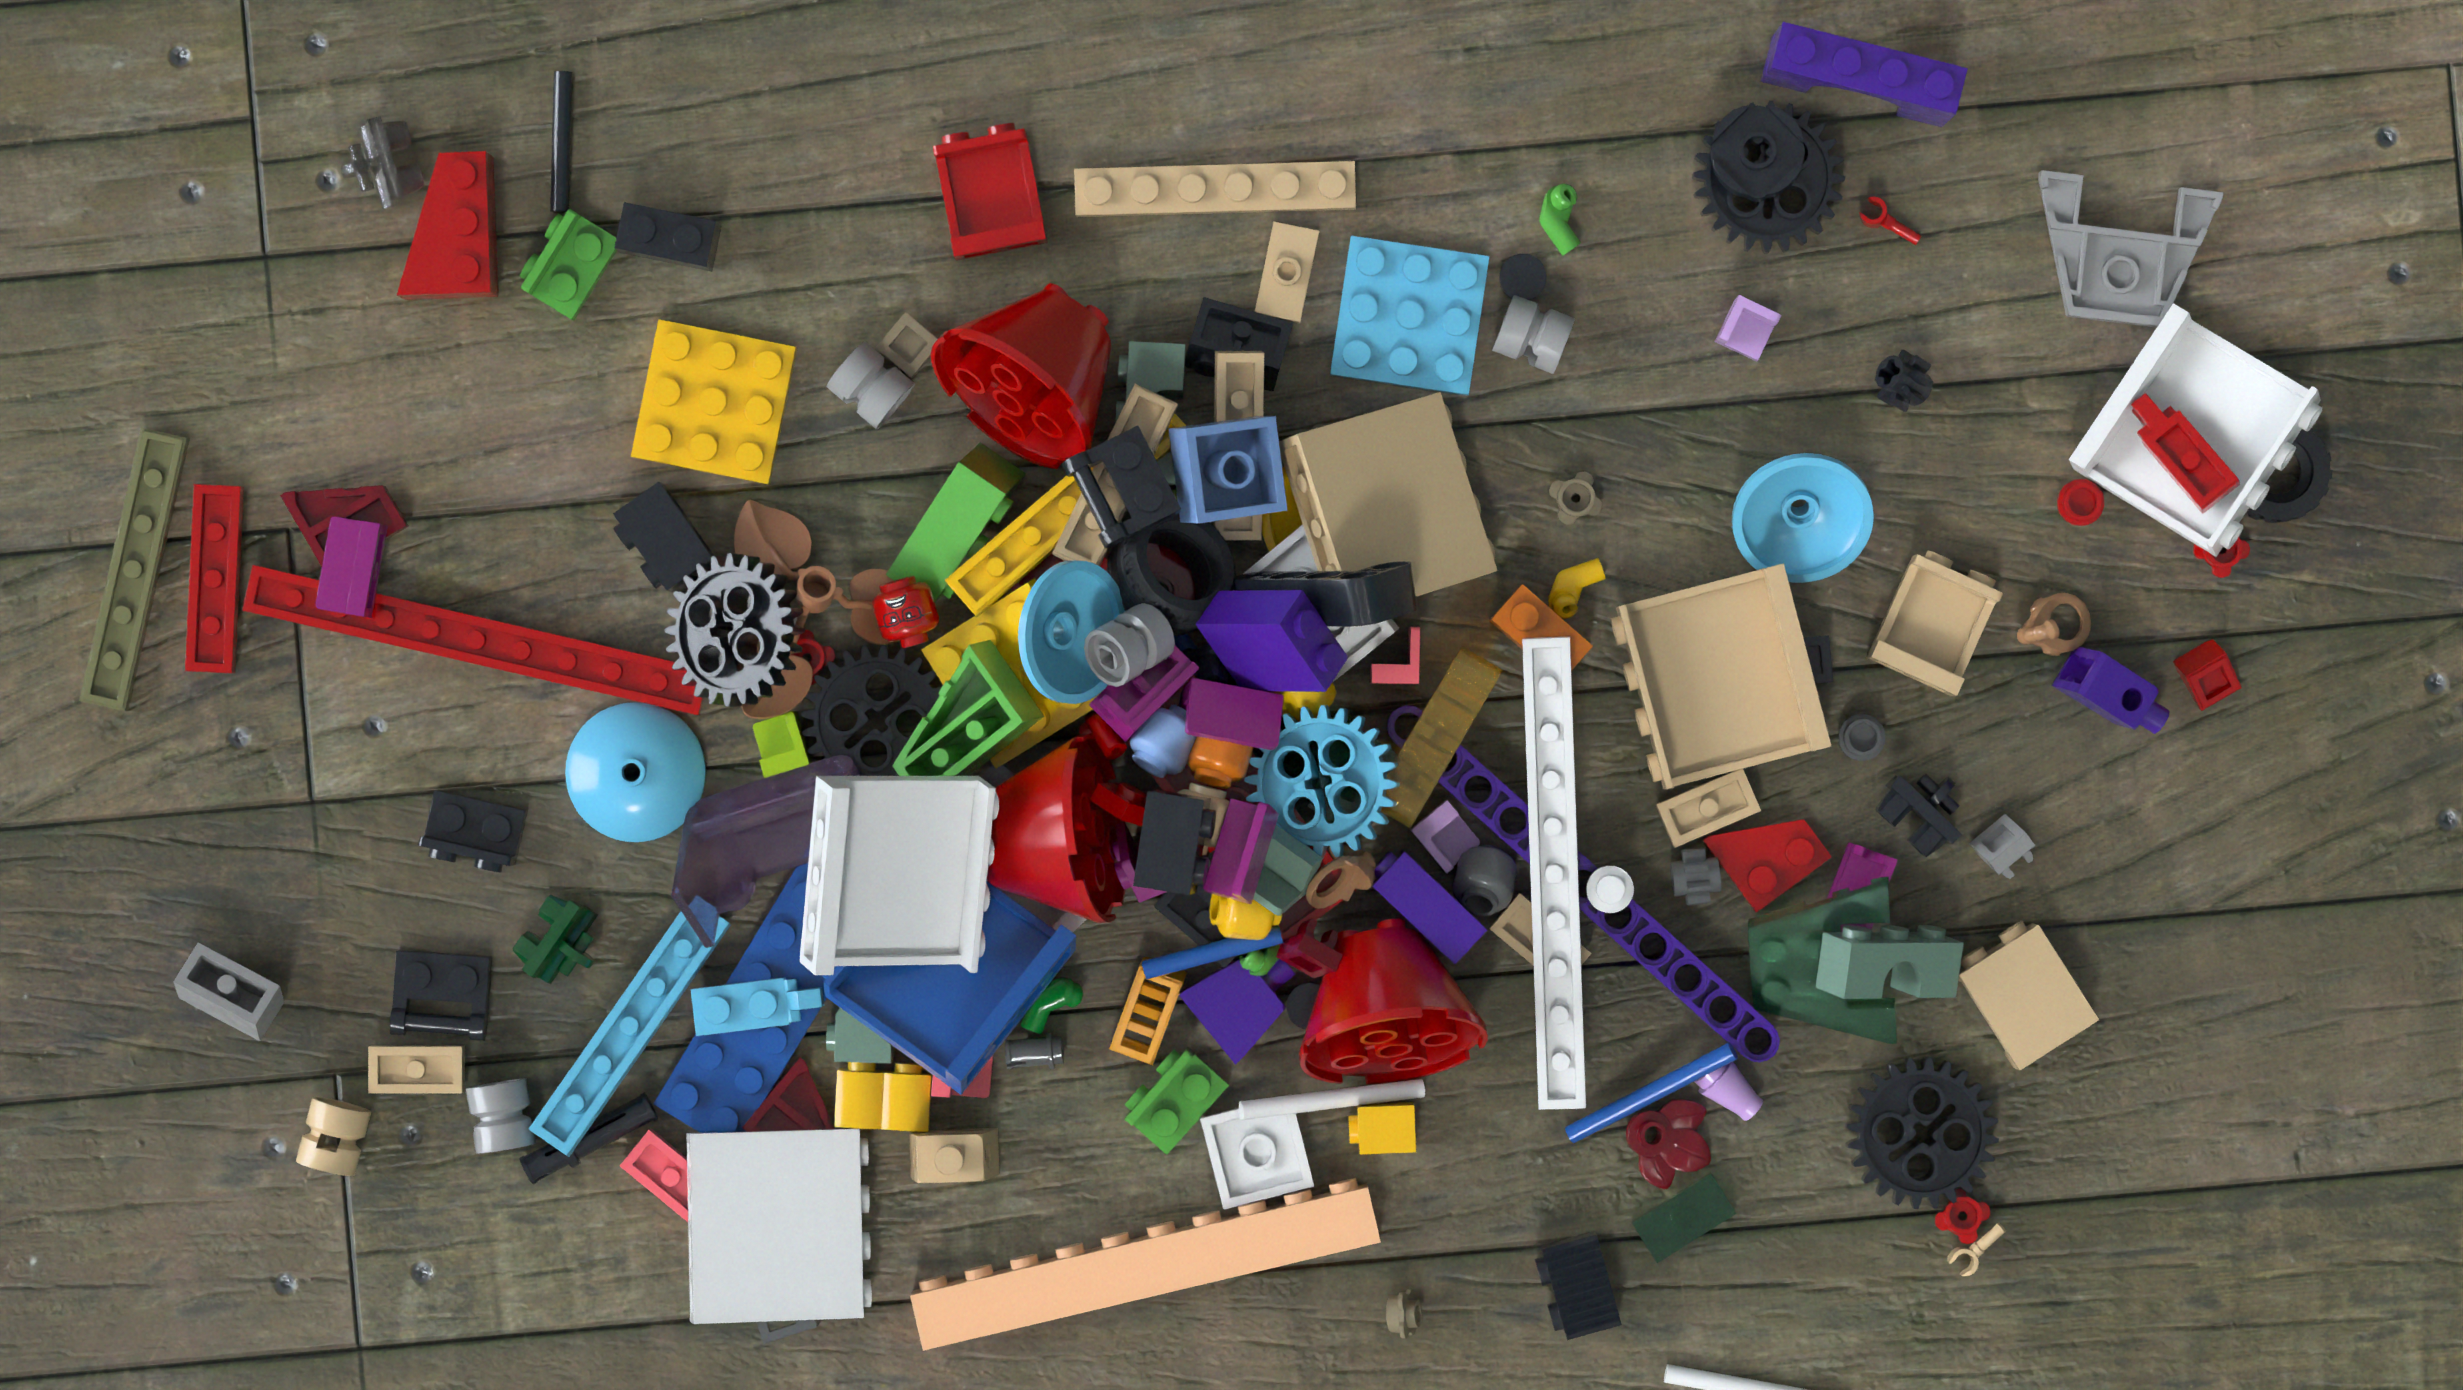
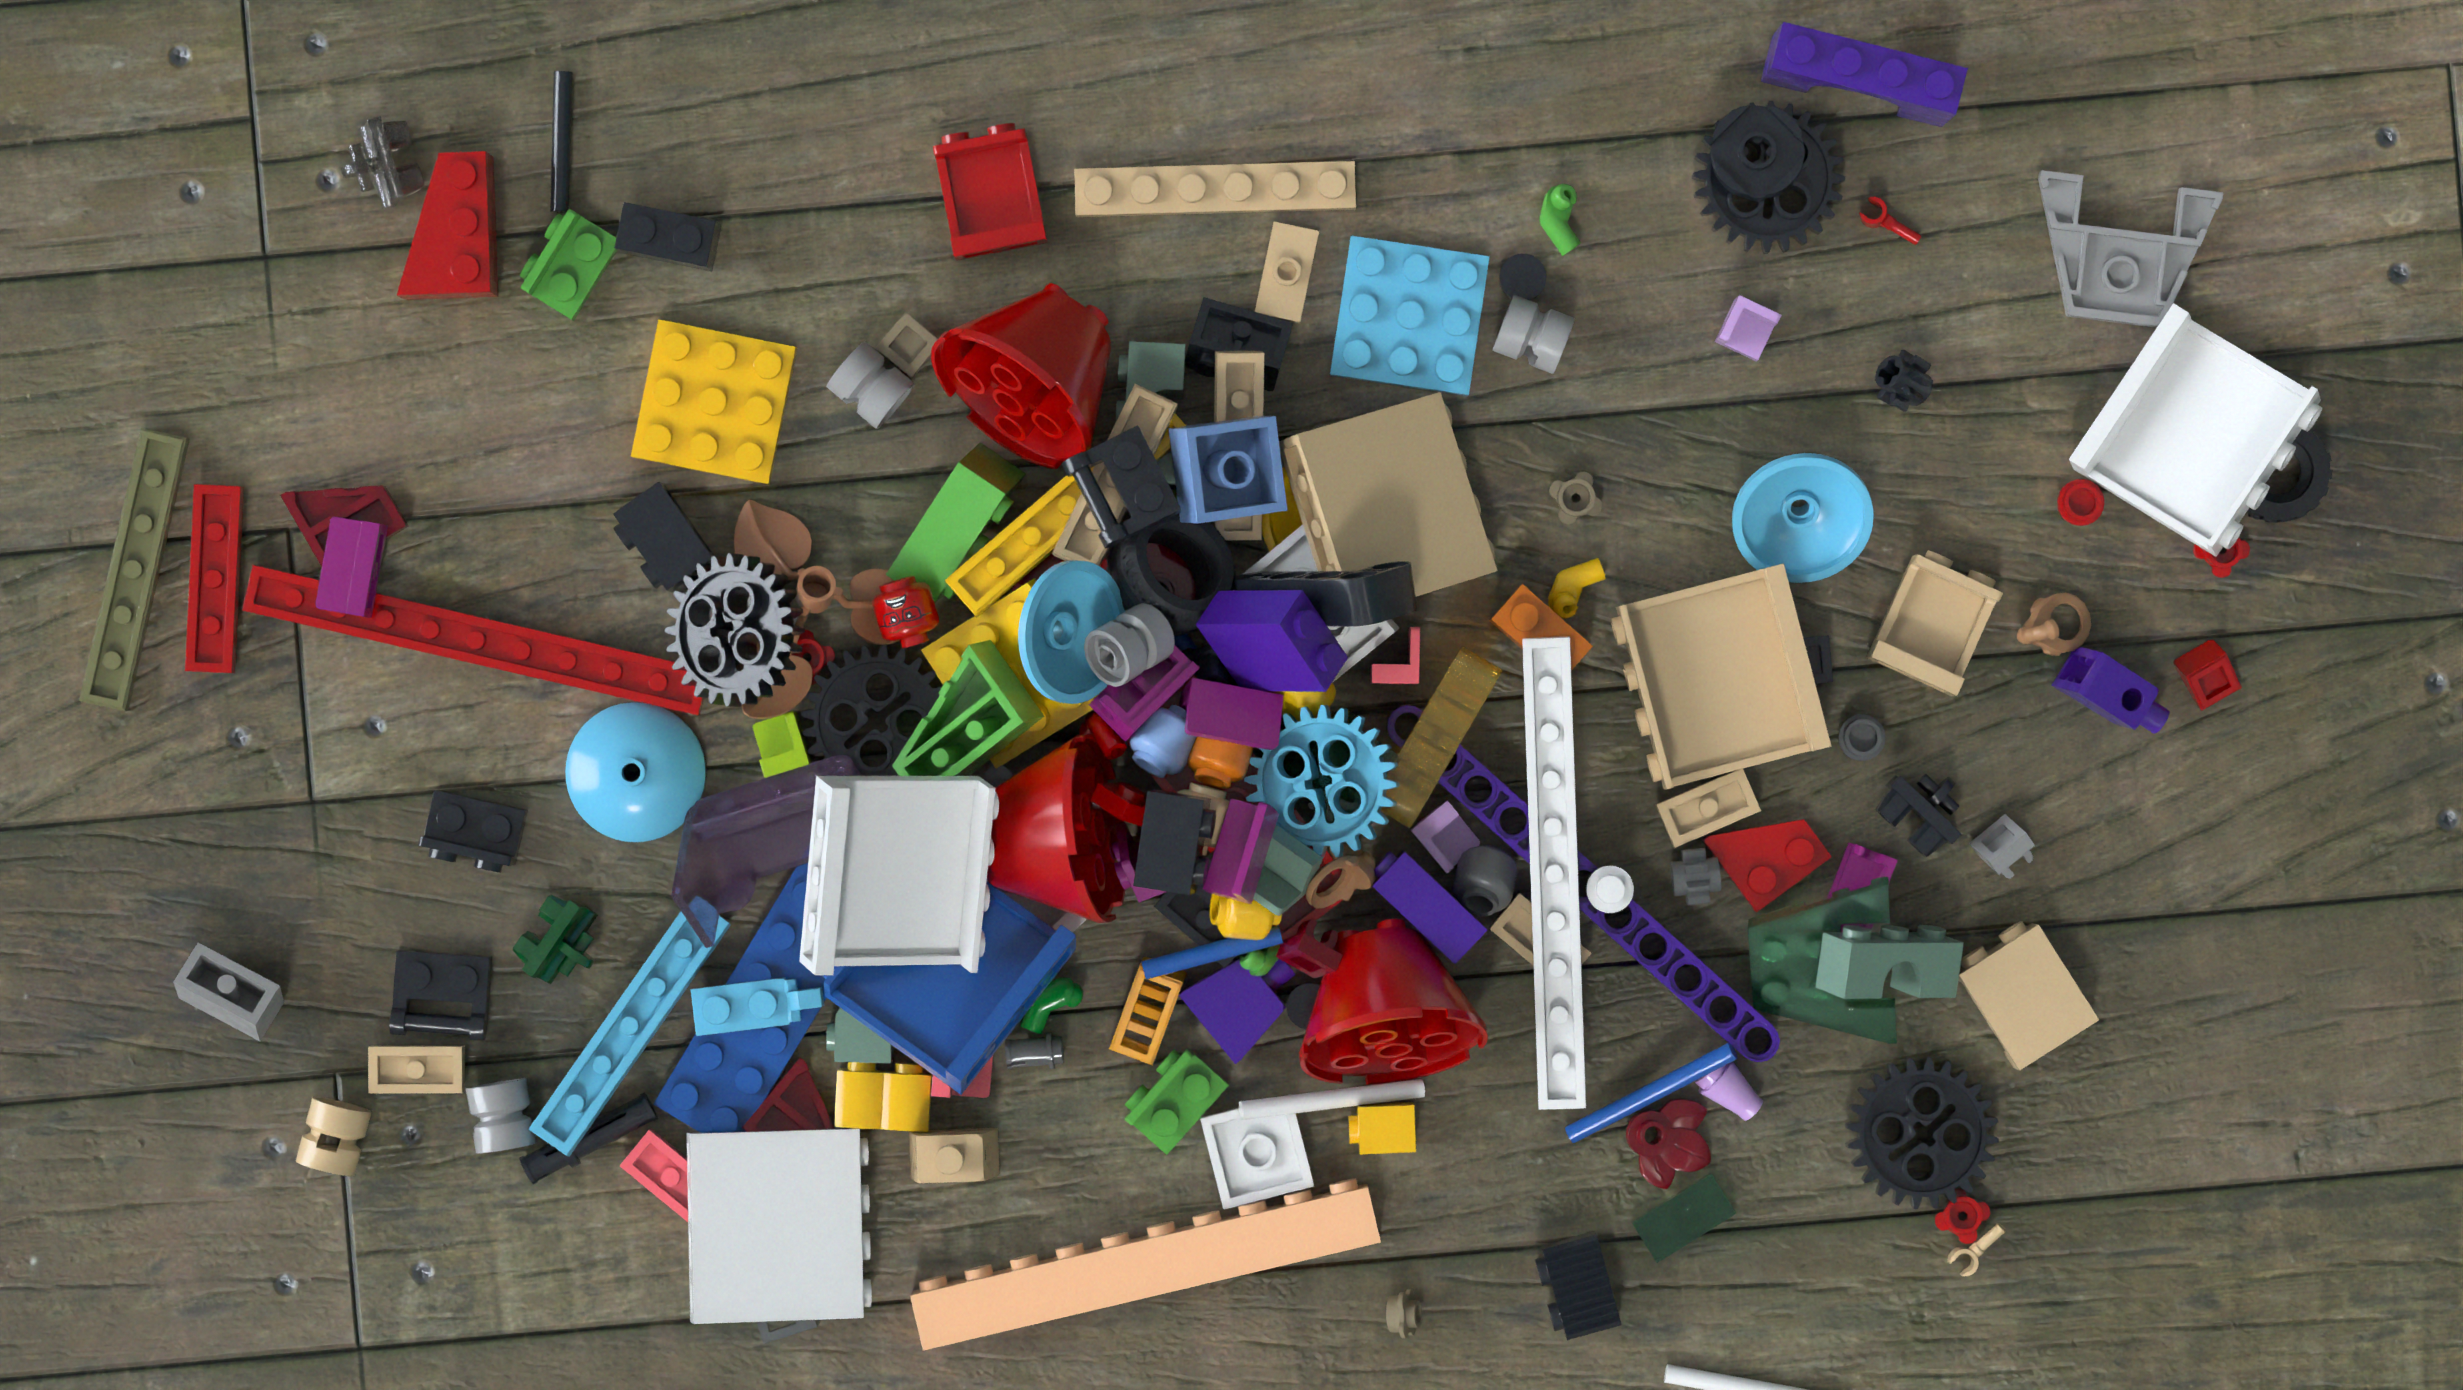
(2184, 454): red hinge -> none

